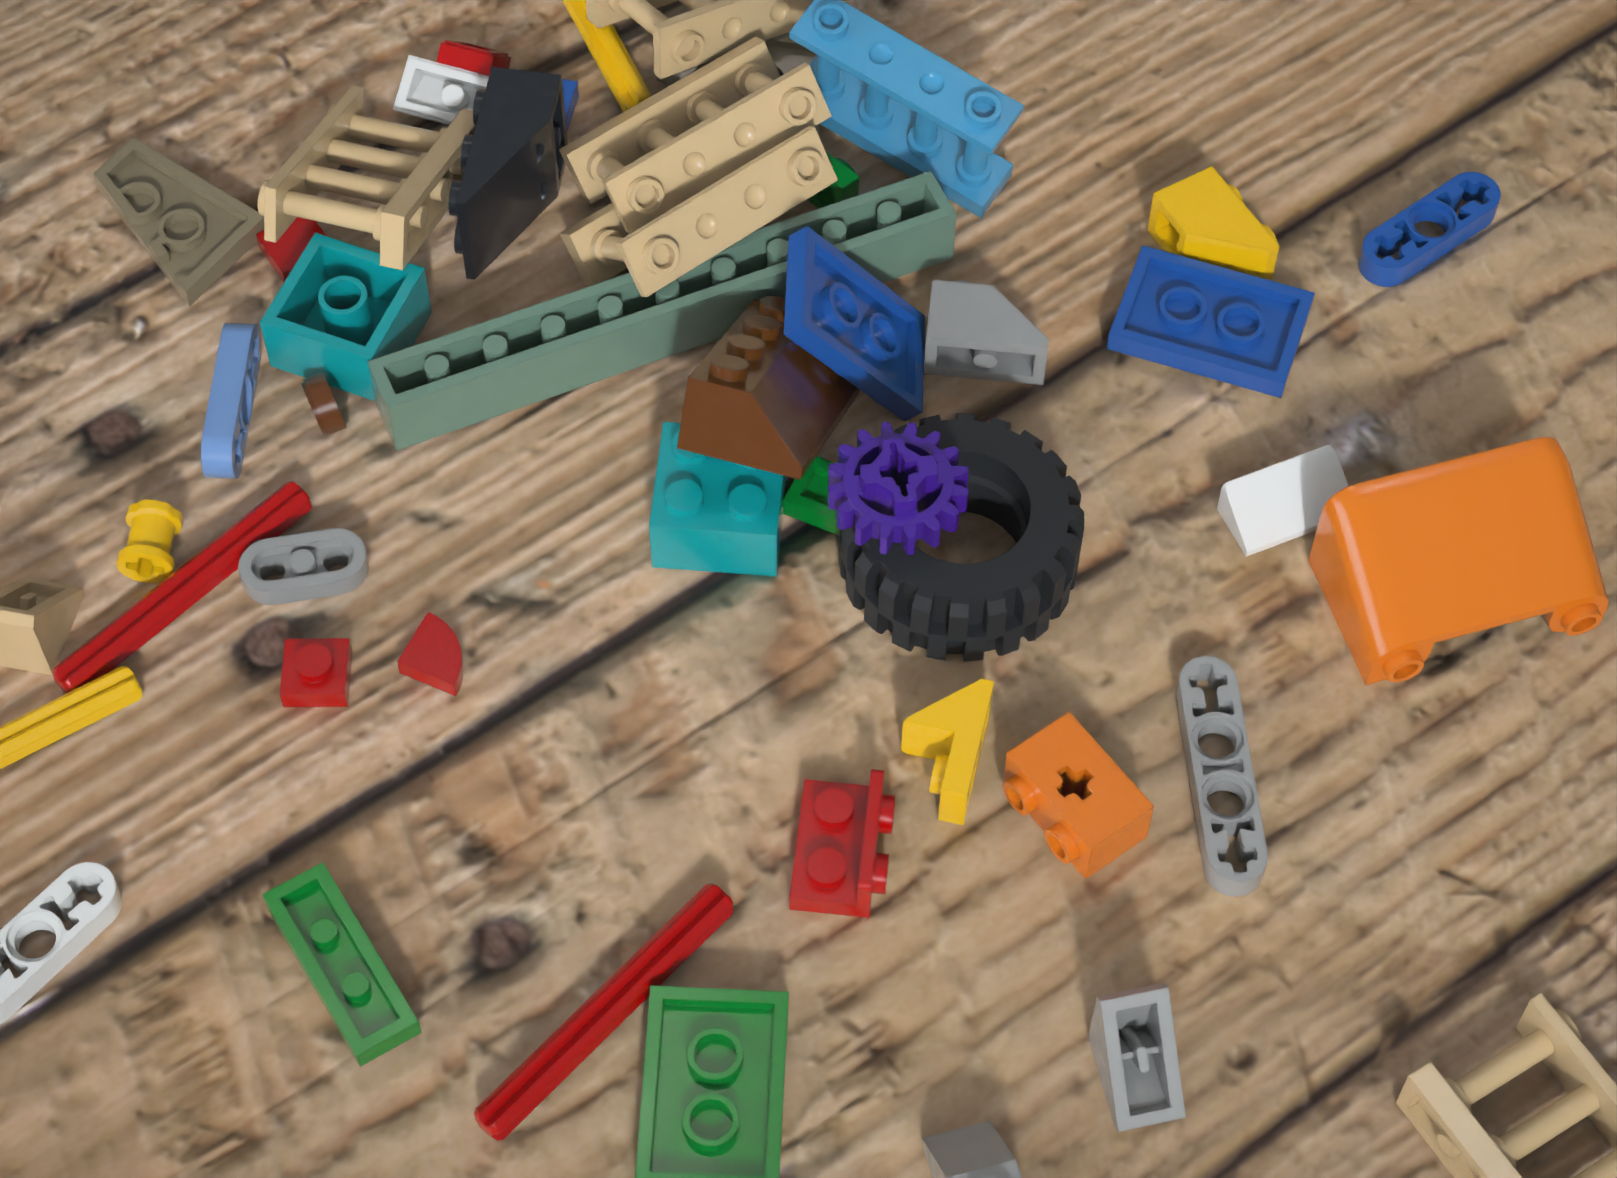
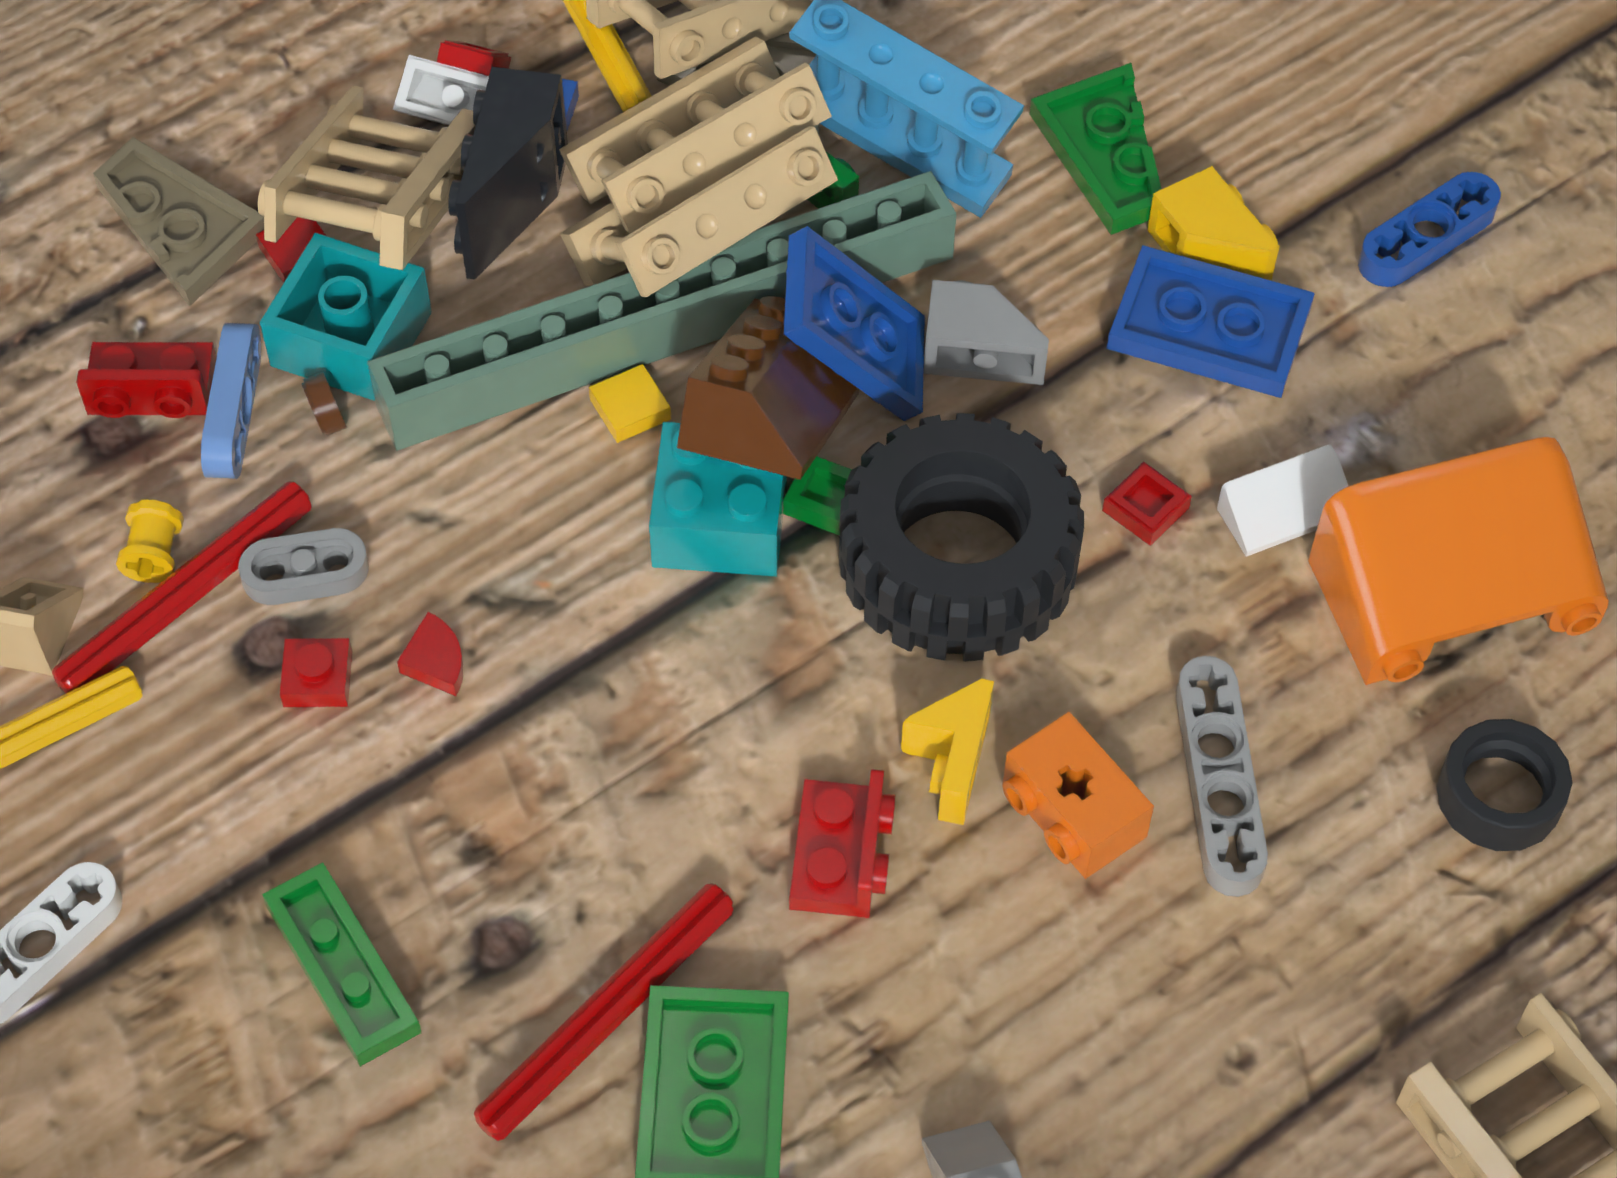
(147, 378): none -> red bracket
(630, 403): none -> yellow tile
(897, 488): dark purple gear -> none
(1103, 144): none -> green wing
(1137, 1056): light grey slope -> none
(1146, 503): none -> red tile
(1519, 744): none -> black tyre

